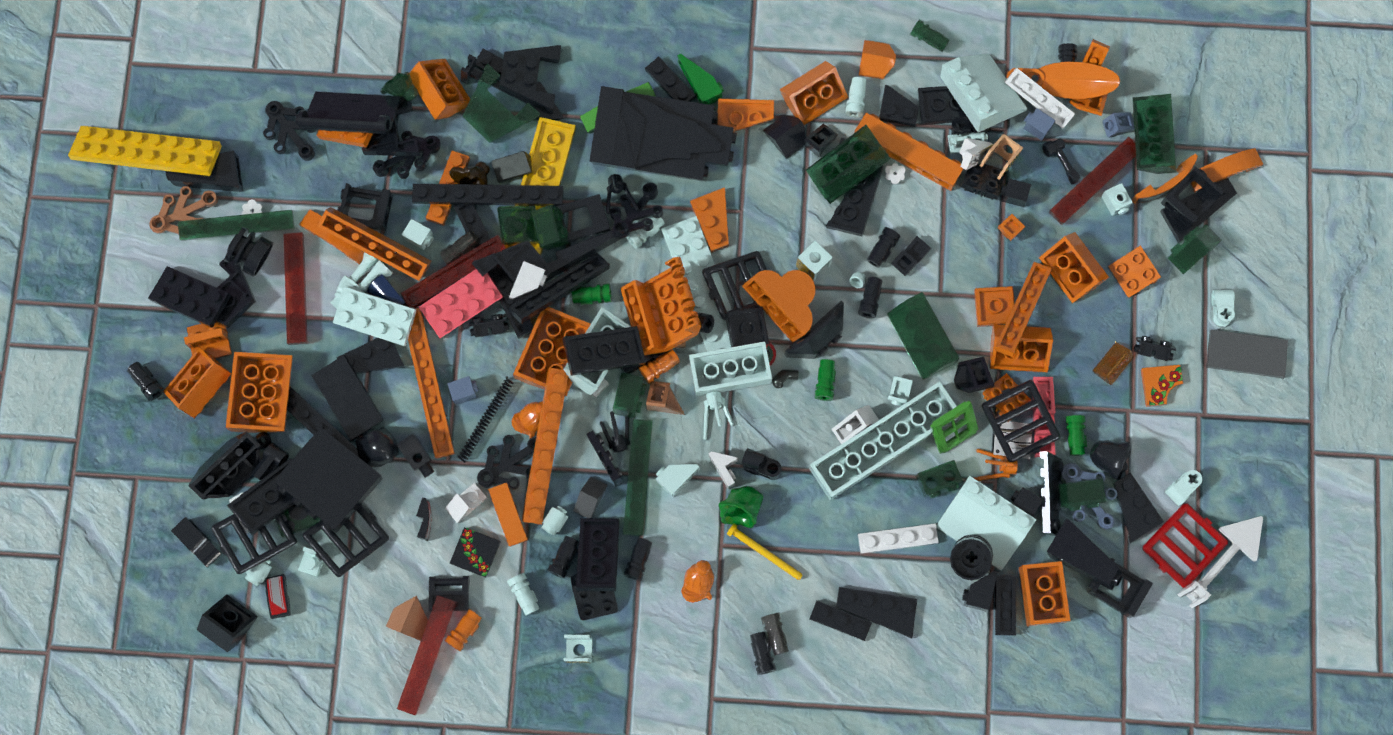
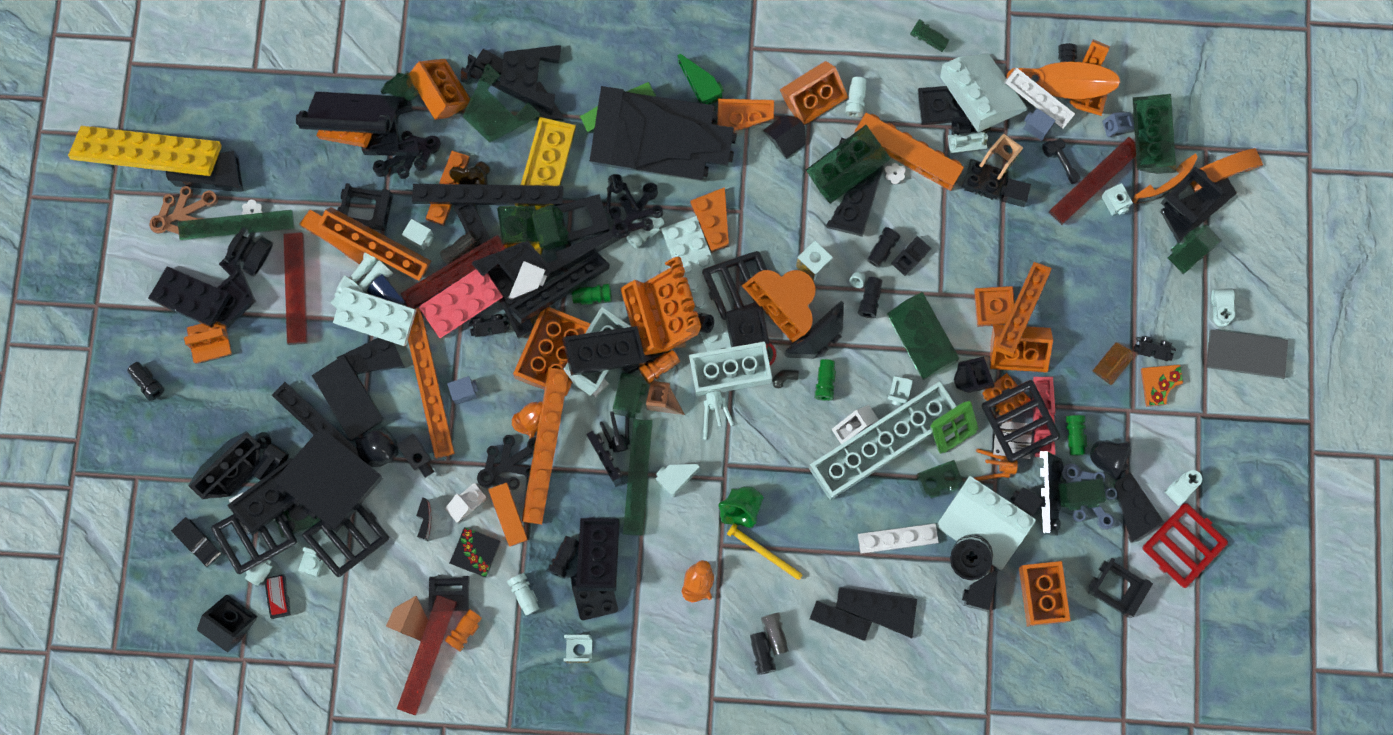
(196, 383): orange slope -> none
(259, 392): orange slope -> none
(286, 127): black plant -> none
(483, 419): black piece -> none
(512, 166): pearl dark grey slope -> none
(554, 520): light aqua brick -> none
(590, 497): dark grey slope -> none
(638, 559): black axle -> none
(669, 81): black plate -> none
(722, 462): white slope -> none
(758, 464): black piece -> none
(820, 139): black slope -> none
(876, 59): orange slope -> none
(897, 108): black wing -> none
(973, 152): white slope -> none
(1005, 605): black plate -> none
(1011, 227): orange tile -> none
(1073, 267): orange slope -> none
(1083, 556): black slope -> none
(1134, 271): orange hinge -> none
(1244, 537): white piece -> none

